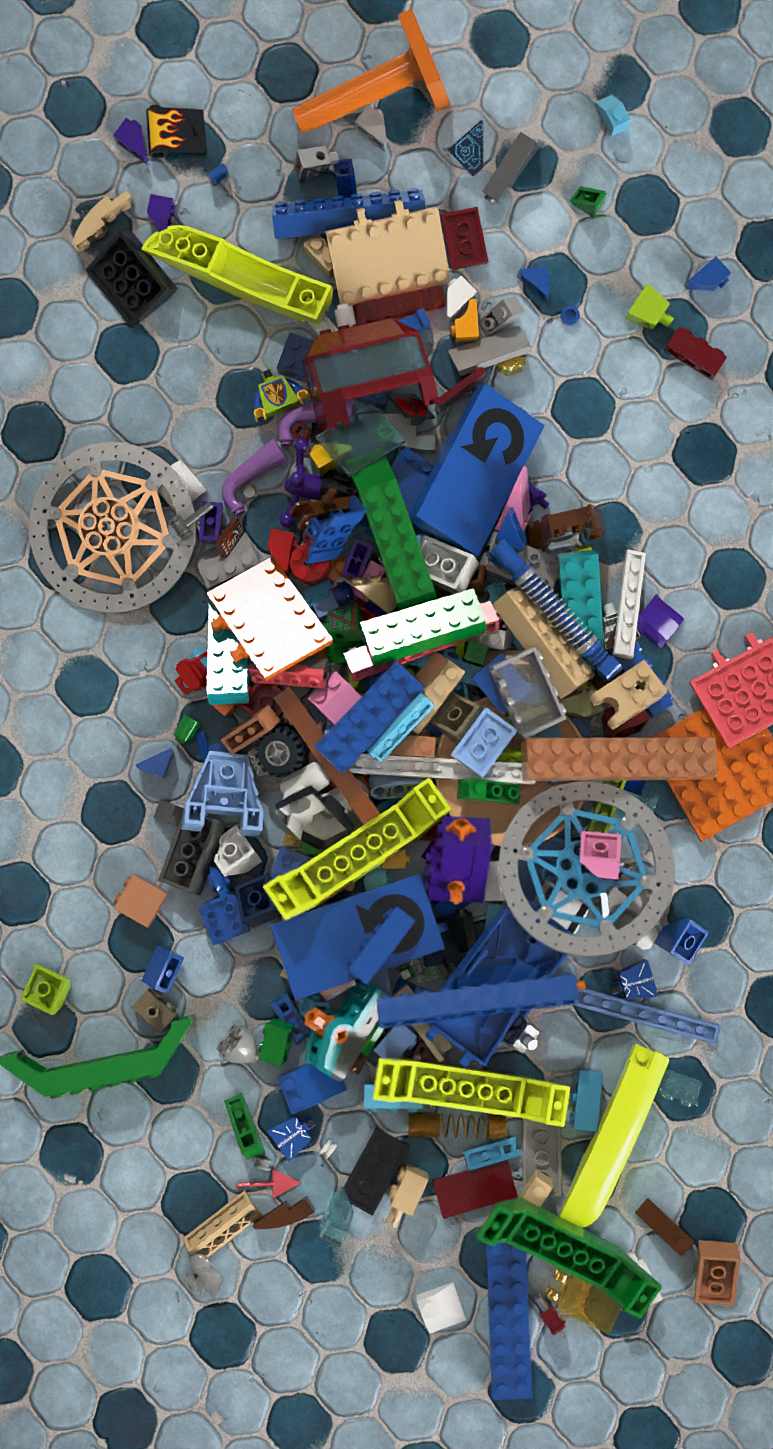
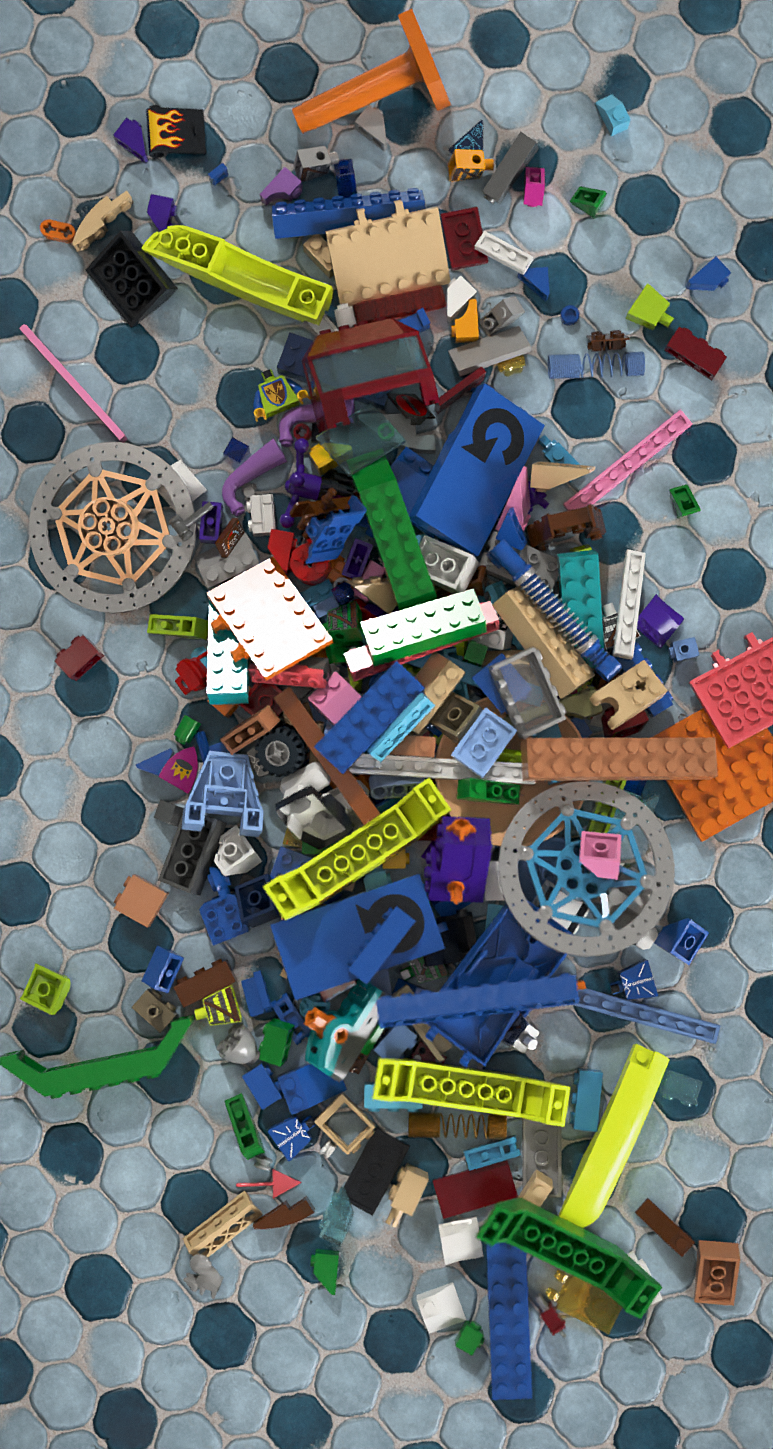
(57, 235): none -> orange beam
(73, 383): none -> bright pink tile
(78, 657): none -> dark red brick
(178, 626): none -> lime slope
(181, 769): none -> dark pink sticker
(204, 982): none -> reddish brown brick
(220, 1007): none -> torso
(236, 450): none -> clear blue tile
(257, 995): none -> blue panel
(262, 514): none -> white brick
(262, 1085): none -> blue brick
(283, 186): none -> medium lavender arch
(325, 1268): none -> green slope
(366, 1133): none -> tan window
(460, 1240): none -> white slope
(468, 165): none -> light orange torso
(470, 1337): none -> green brick
(503, 252): none -> white tile
(534, 186): none -> dark pink slope
(549, 475): none -> tan slope
(555, 452): none -> dark azure hinge
(570, 365): none -> medium blue piece
(616, 336): none -> reddish brown hinge
(630, 462): none -> bright pink tile
(683, 649): none -> medium blue brick
(684, 501): none -> green slope

